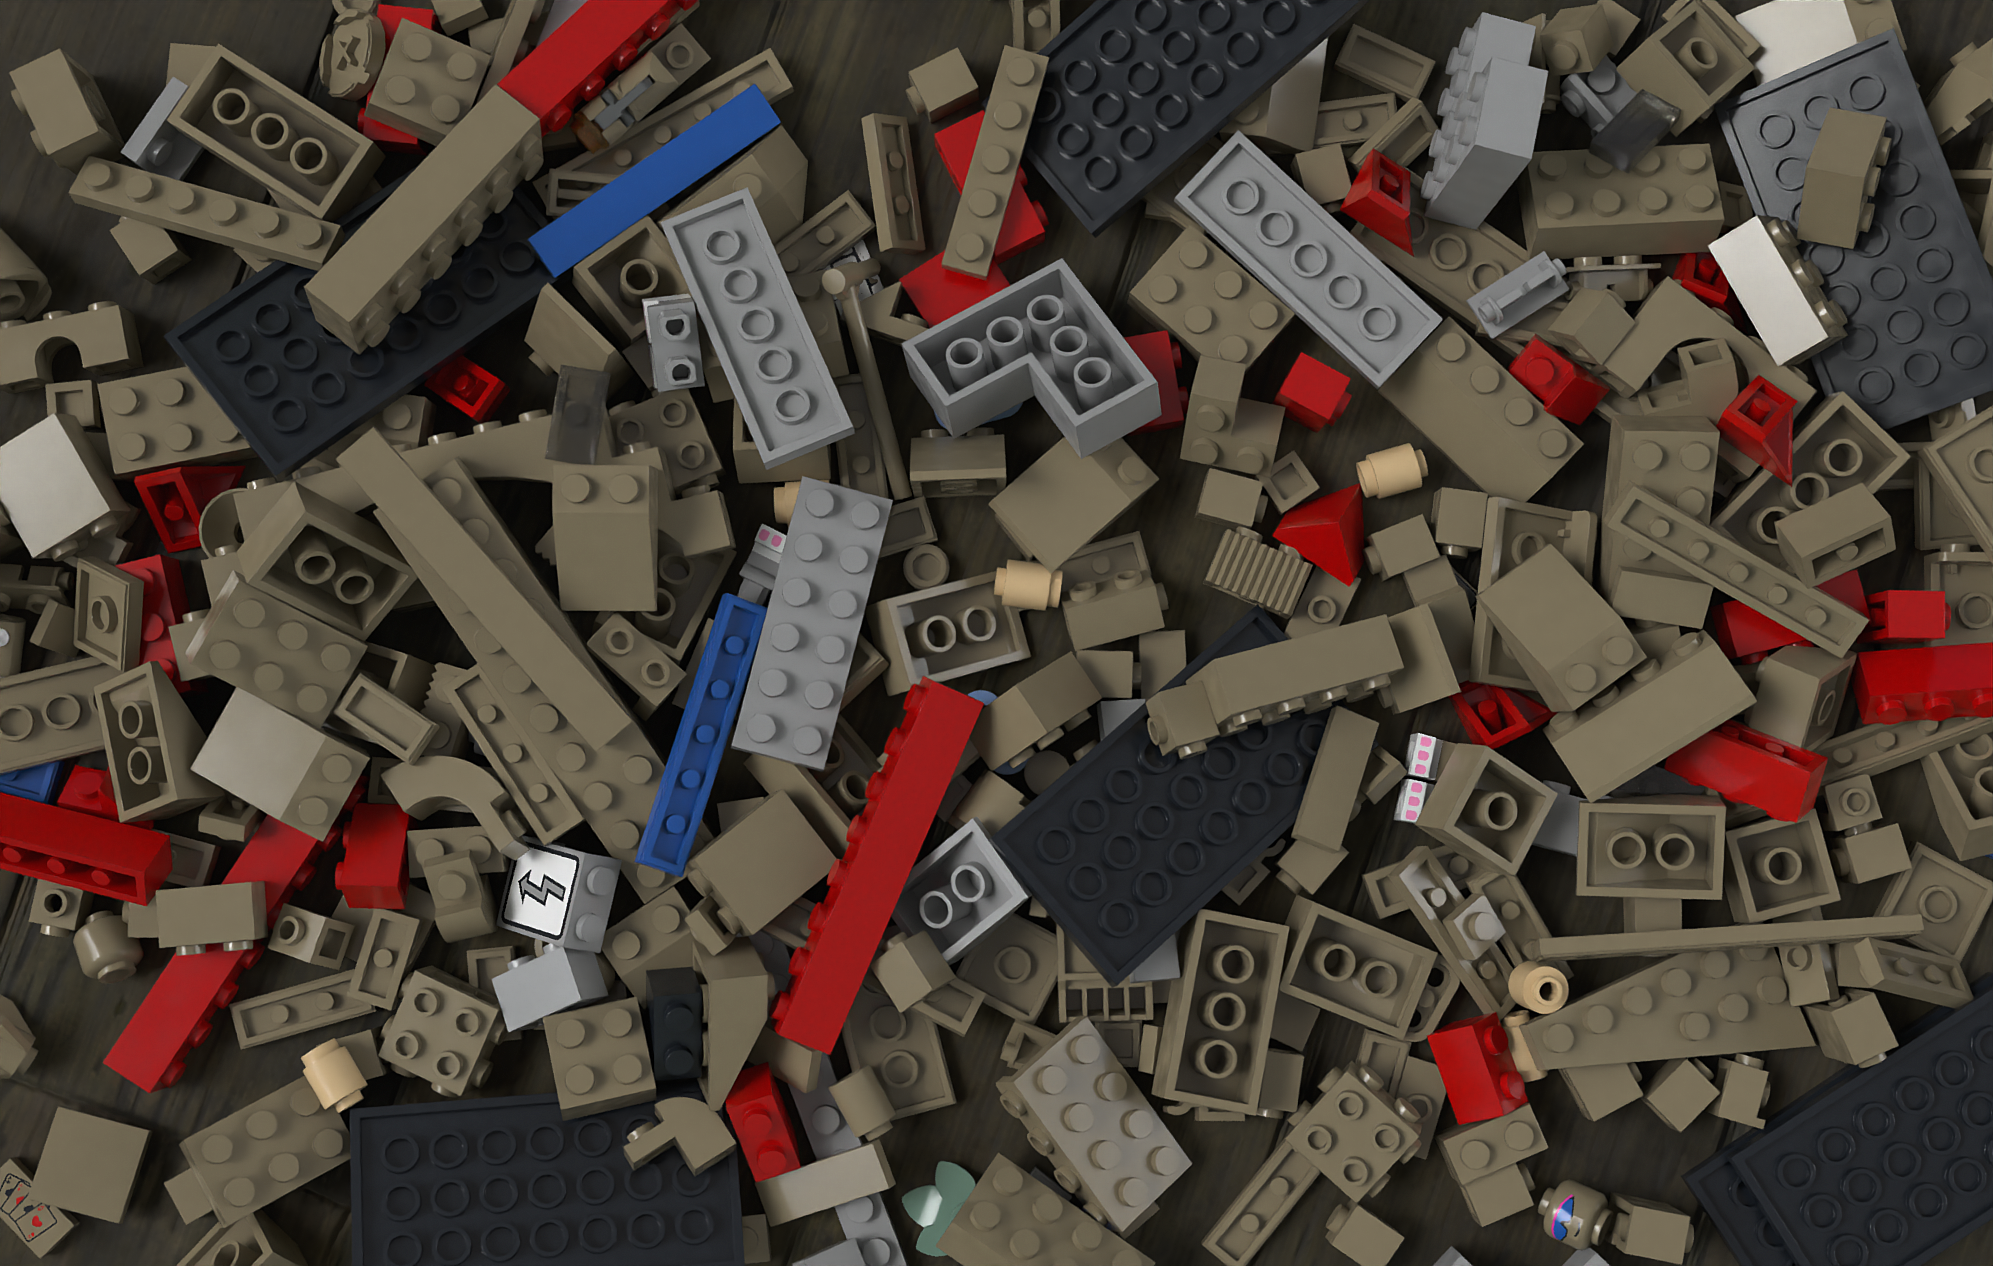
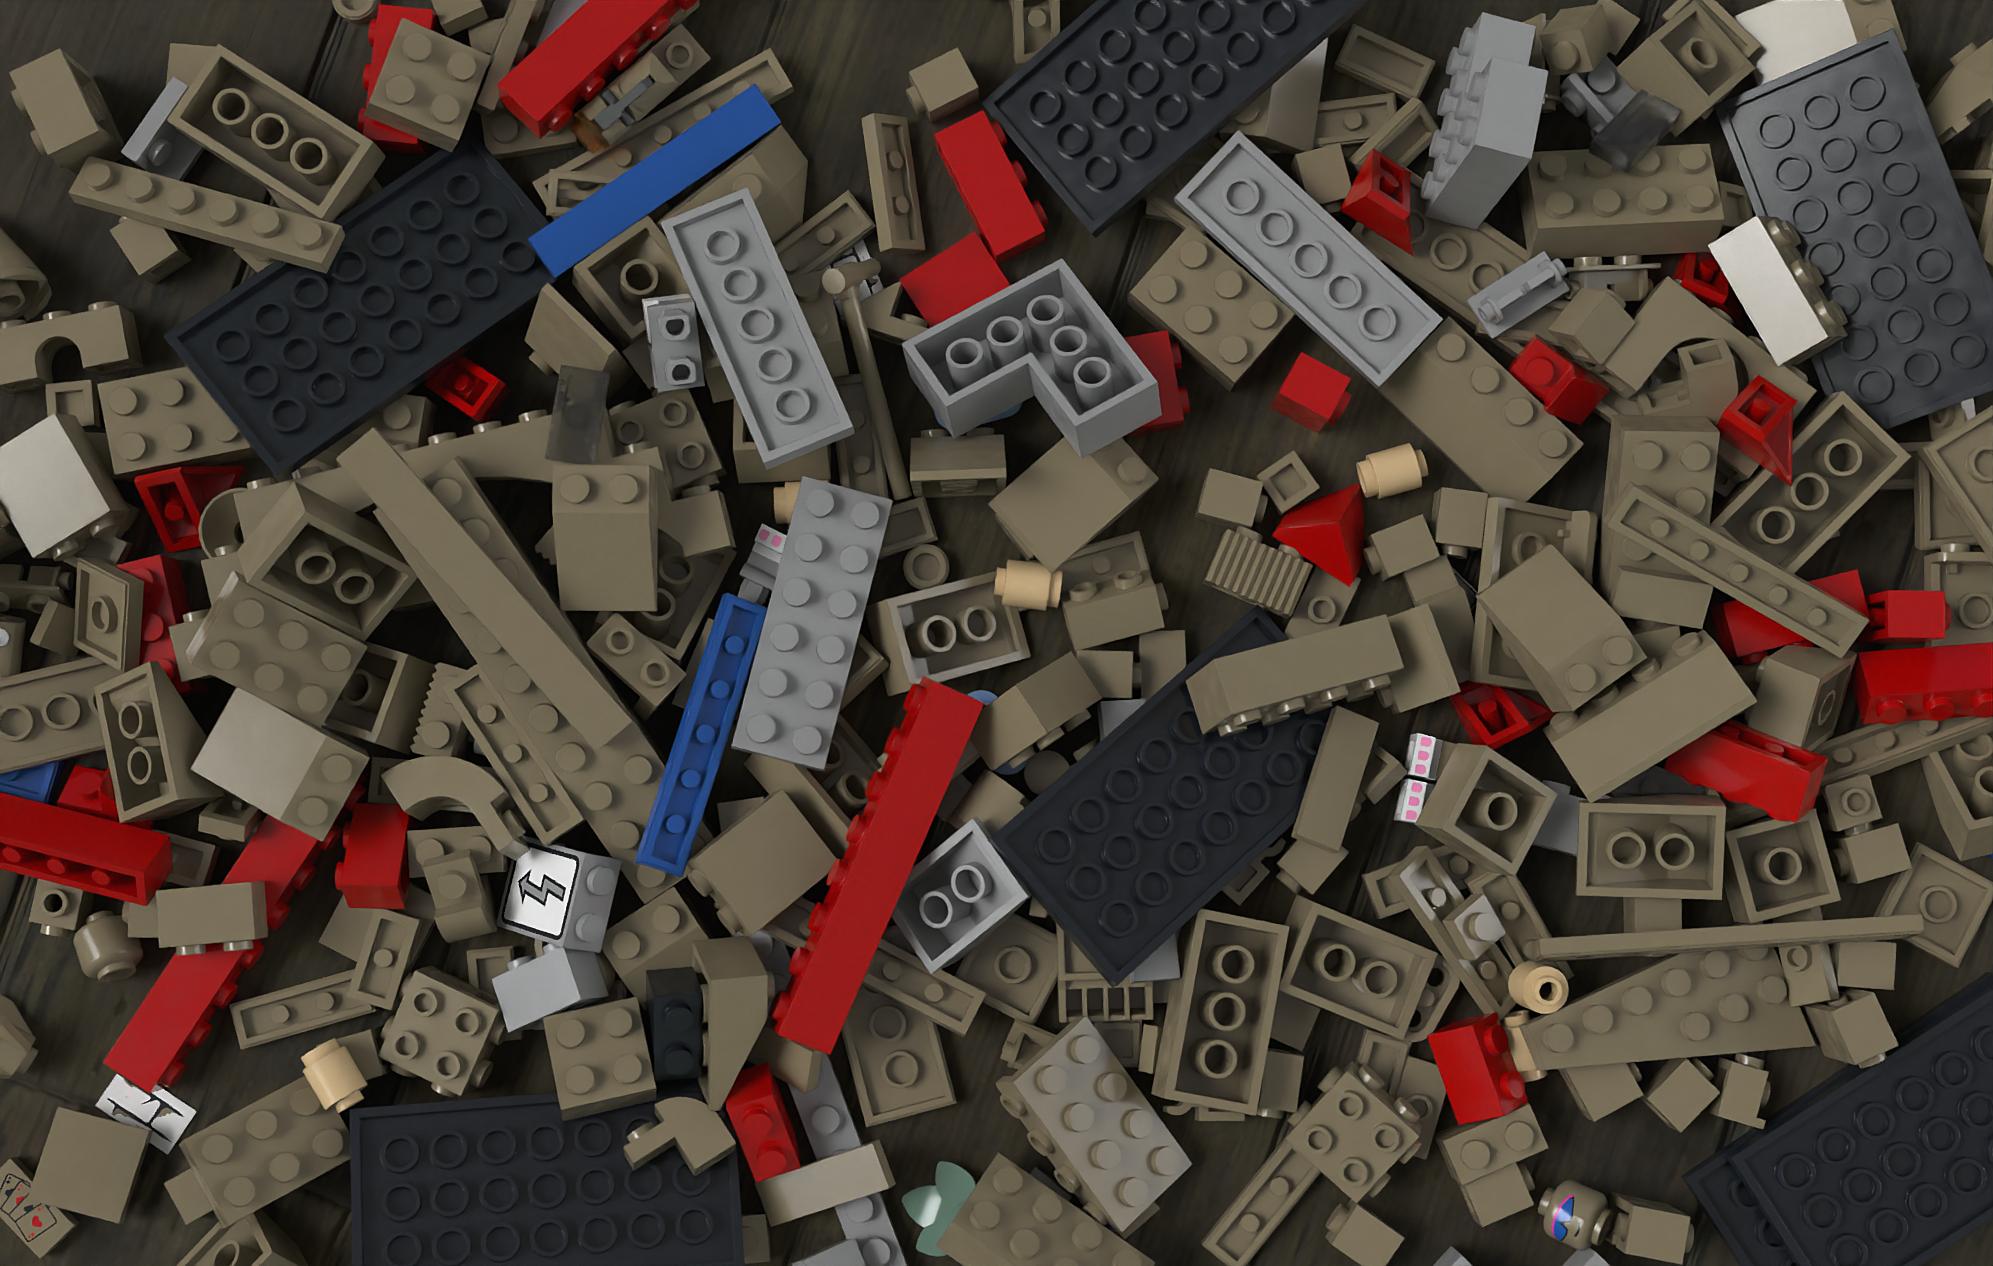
(153, 1111): none -> white sticker
(311, 936): dark tan brick -> none
(353, 55): dark tan tile -> none
(386, 719): dark tan tile -> none
(427, 221): dark tan brick -> none
(707, 926): dark tan plate -> none
(863, 1103): dark tan brick -> none
(911, 969): dark tan brick -> none
(995, 162): dark tan plate -> none
(1181, 720): dark tan brick -> none
(1227, 428): dark tan brick -> none
(1835, 535): dark tan brick -> none
(1842, 178): dark tan brick -> none
(1912, 973): dark tan plate -> none

